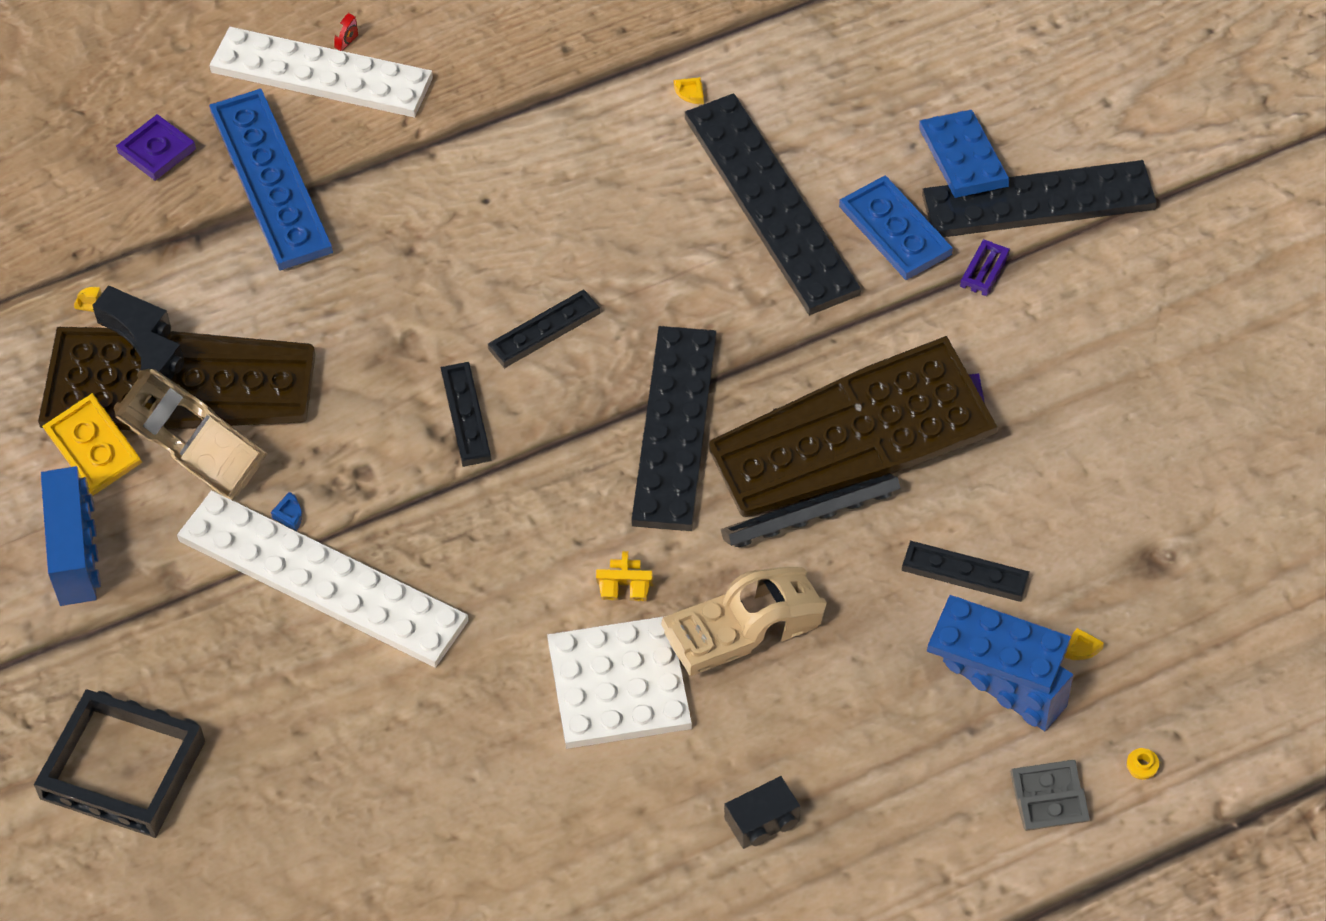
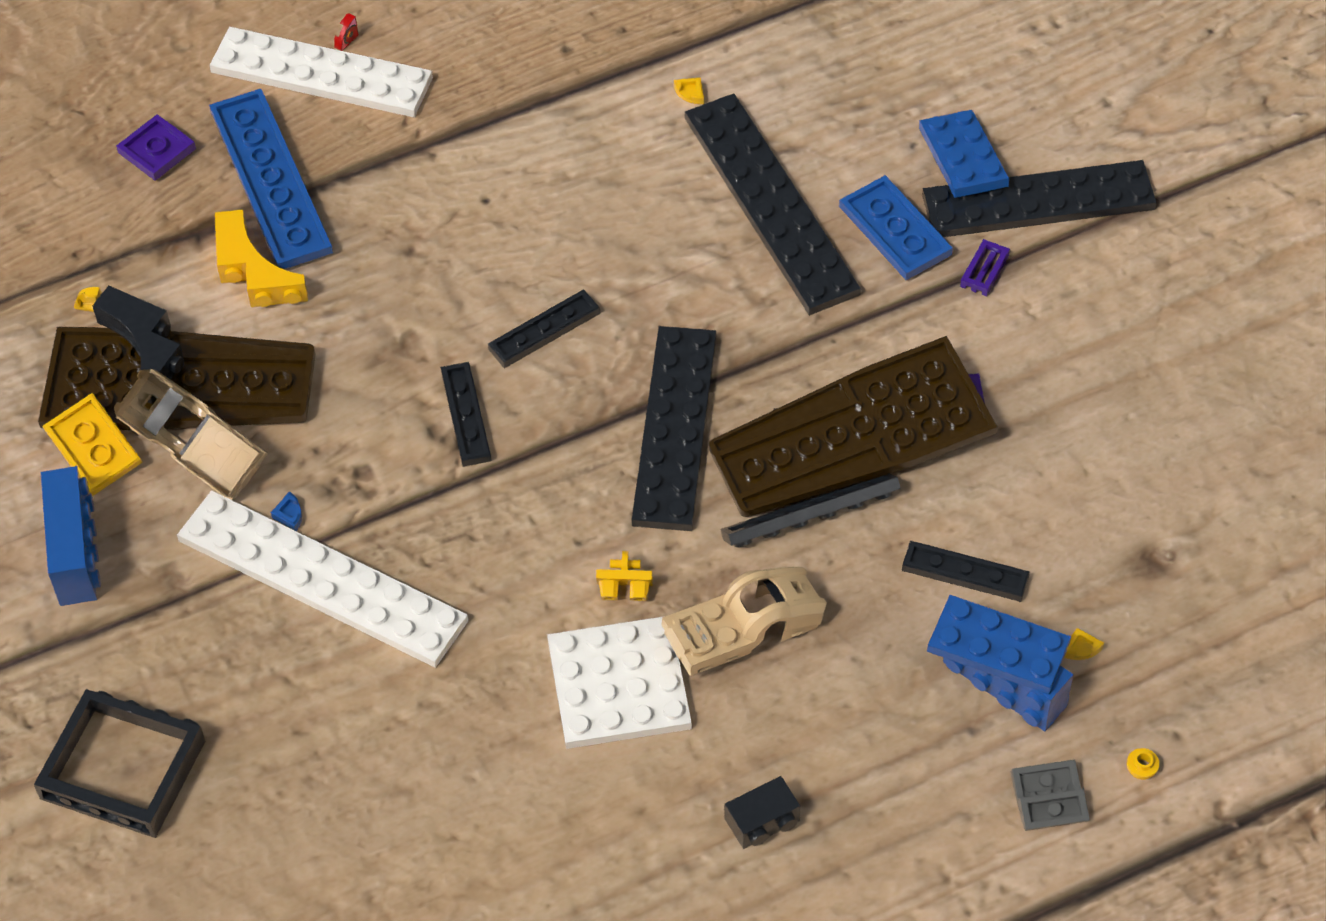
(241, 262): none -> yellow arch

